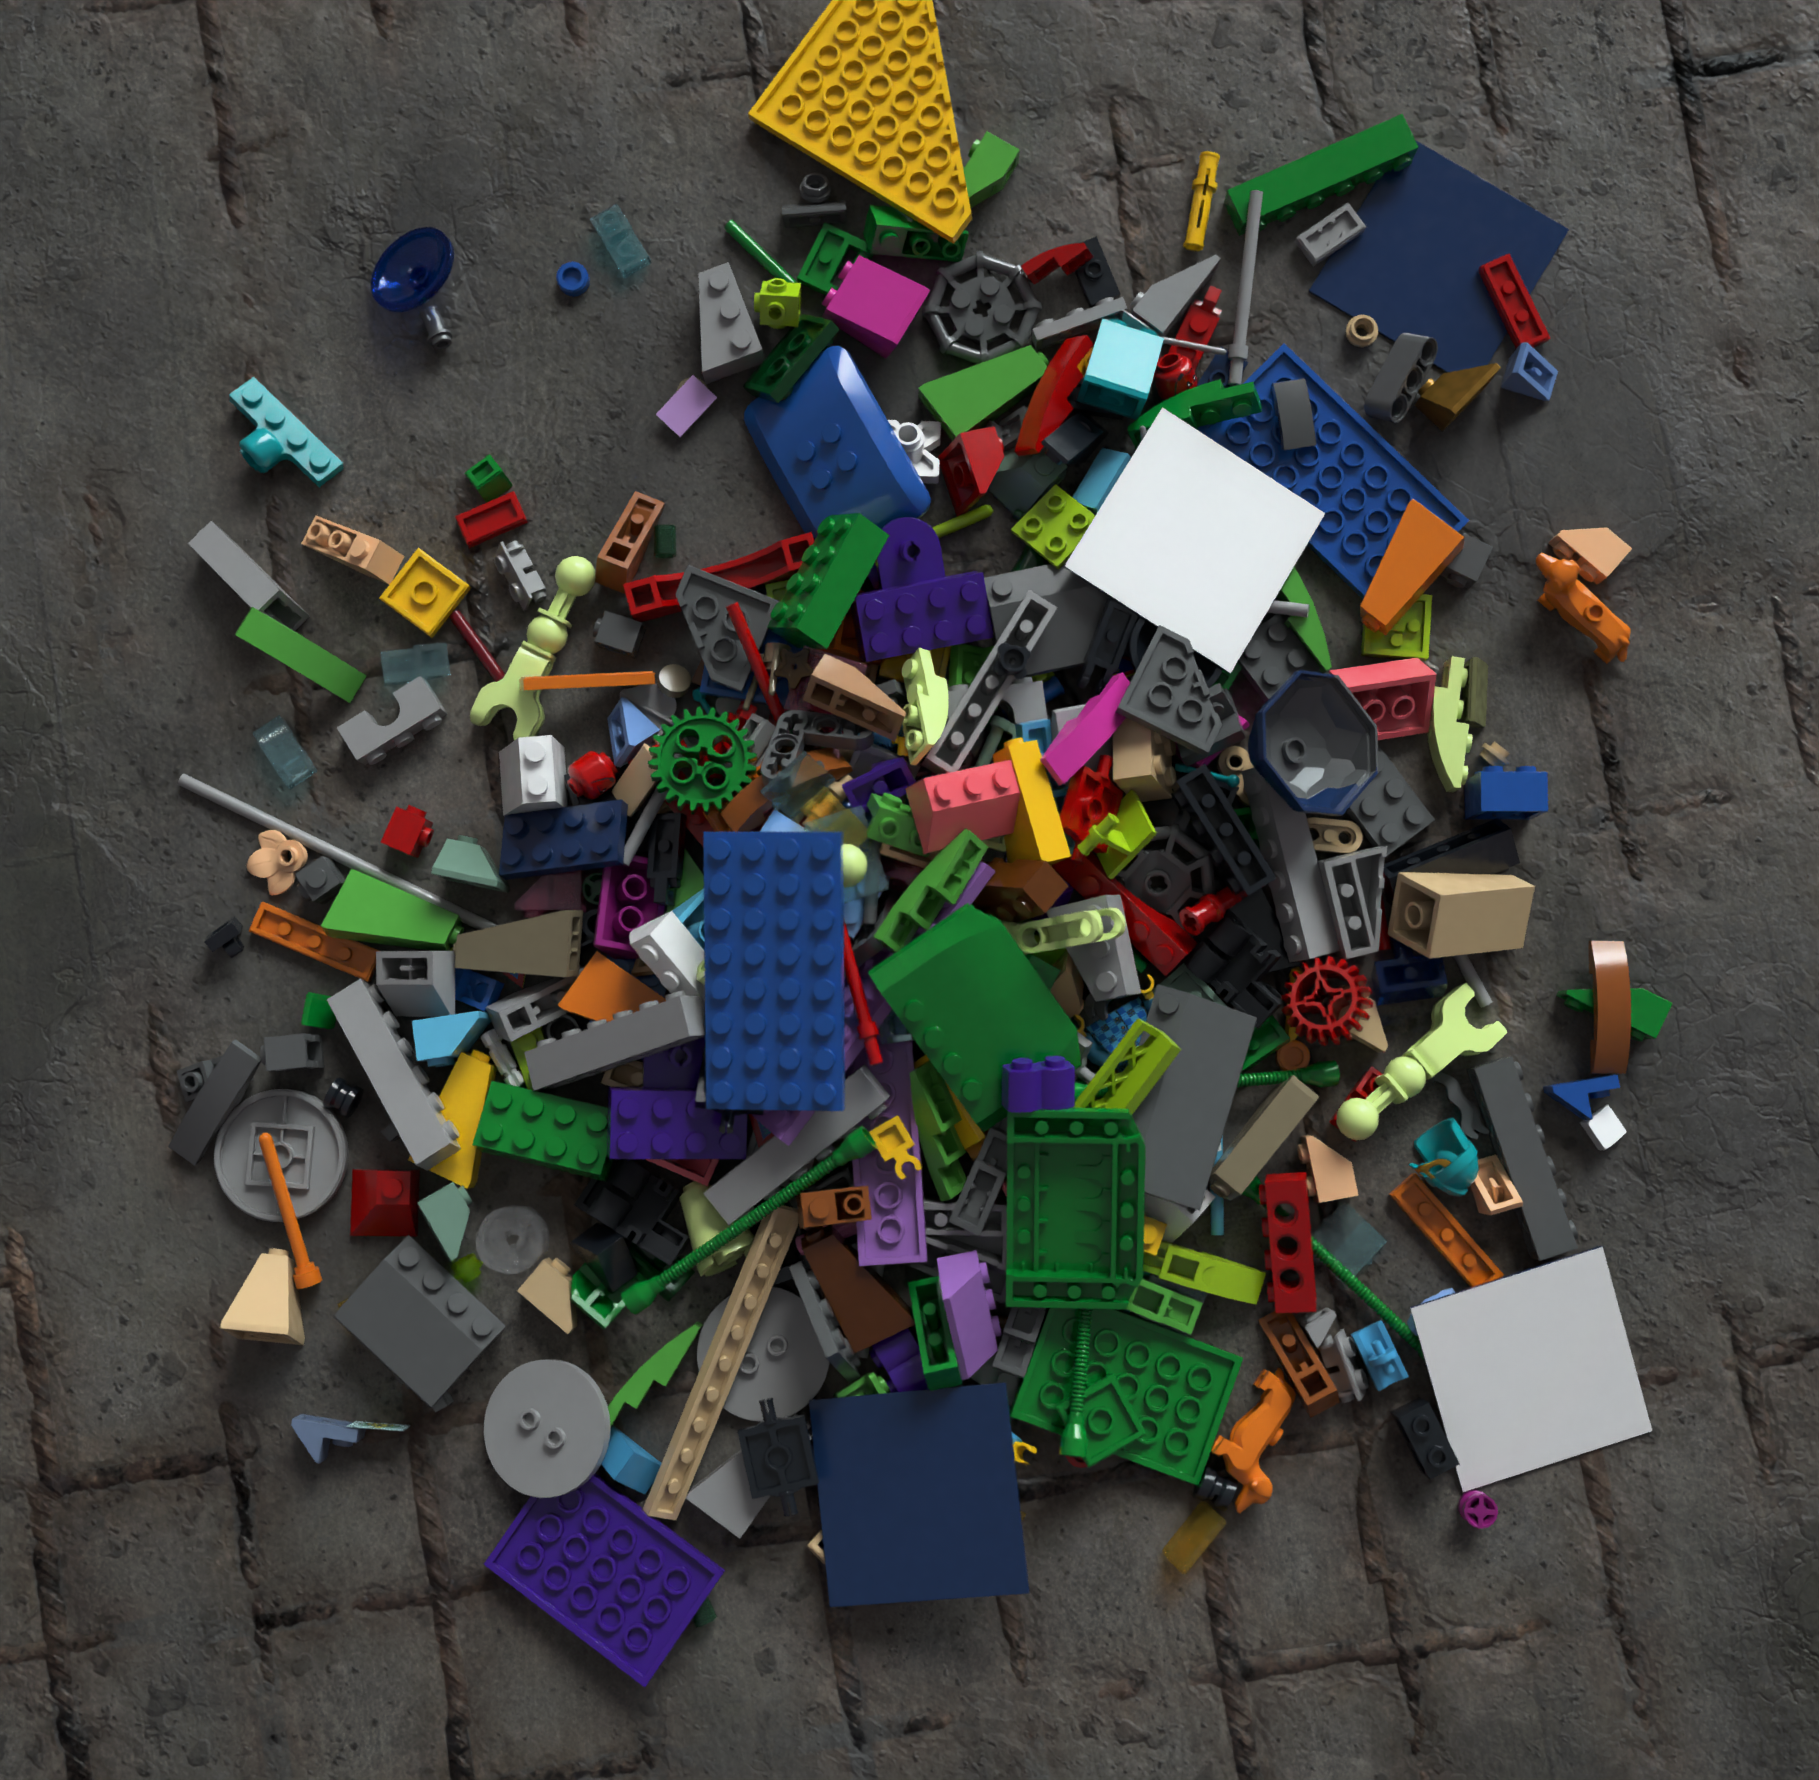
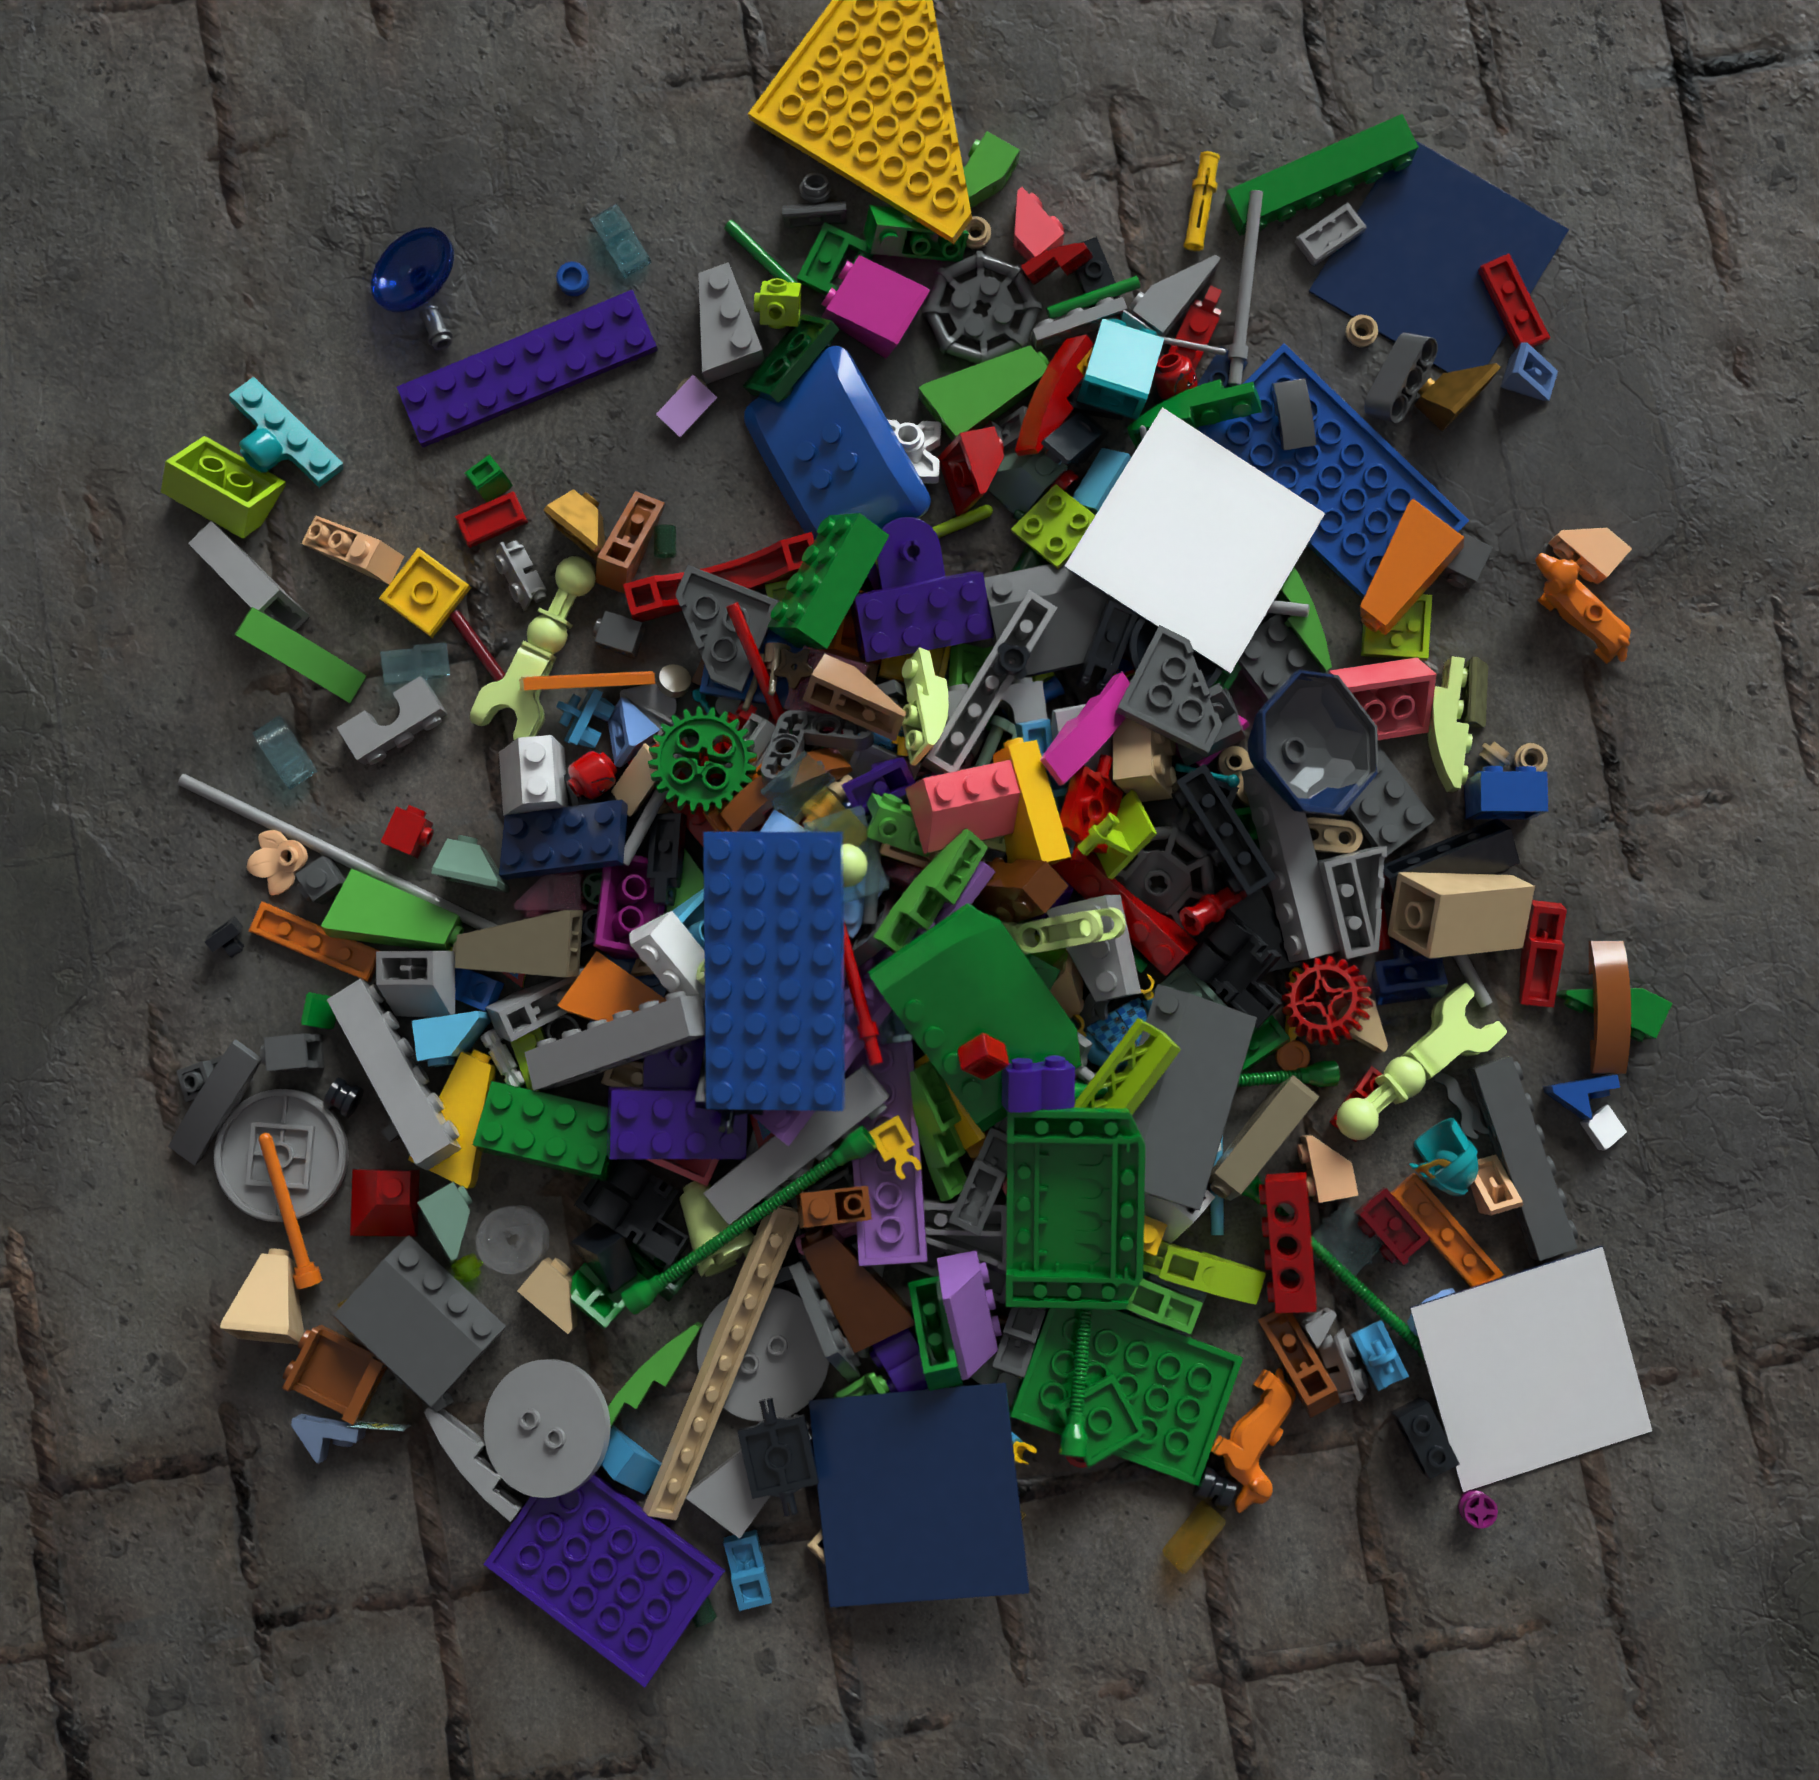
(221, 486): none -> lime slope
(335, 1372): none -> dark orange panel
(464, 1450): none -> light grey slope
(527, 368): none -> dark purple plate
(578, 520): none -> slope
(592, 705): none -> dark azure hips
(747, 1570): none -> dark azure slope
(983, 227): none -> tan plate
(983, 1056): none -> red slope
(1034, 228): none -> coral slope
(1066, 481): none -> red tile
(1093, 297): none -> green bar
(1391, 1226): none -> dark red bracket
(1534, 750): none -> tan plate
(1542, 954): none -> red slope

